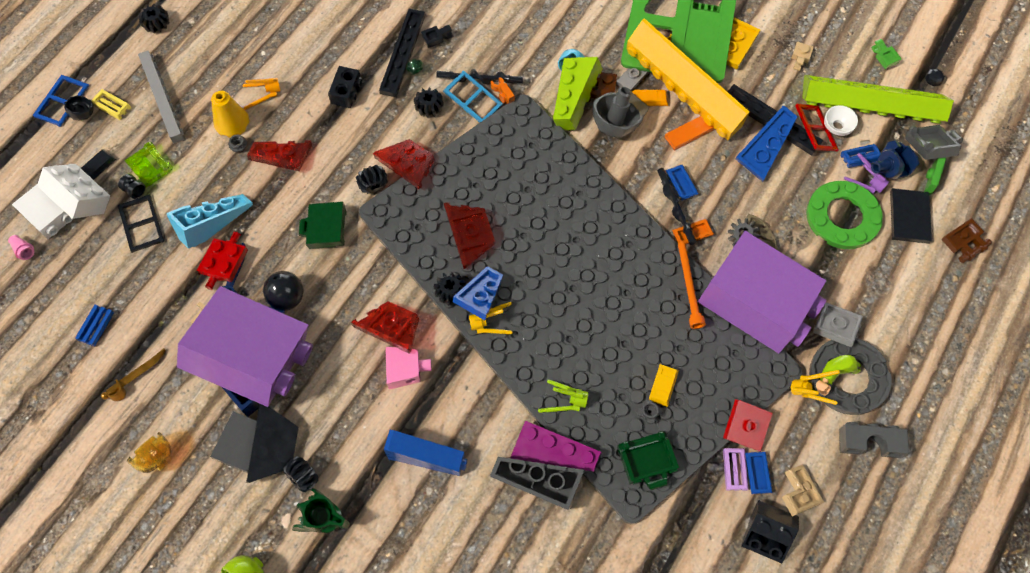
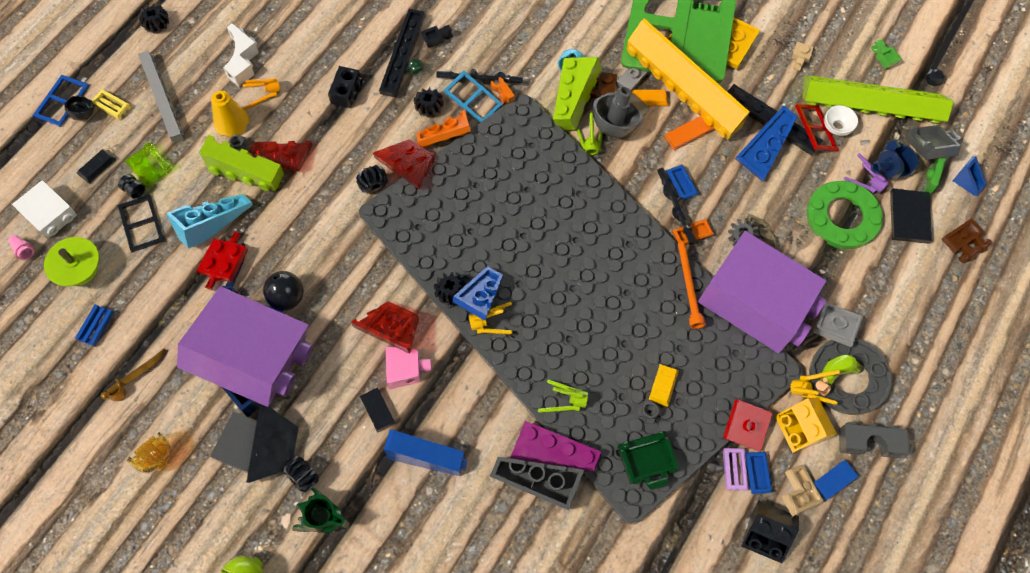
(72, 262): none -> lime piece
(73, 190): white brick -> none
(239, 67): none -> white arch
(240, 165): none -> lime wedge
(324, 225): dark green piece -> none
(377, 410): none -> black tile
(450, 128): none -> orange wing
(470, 231): clear red wing -> none
(591, 145): none -> lime plant
(805, 424): none -> yellow slope
(835, 480): none -> blue tile
(855, 160): blue tile -> none
(971, 177): none -> blue slope

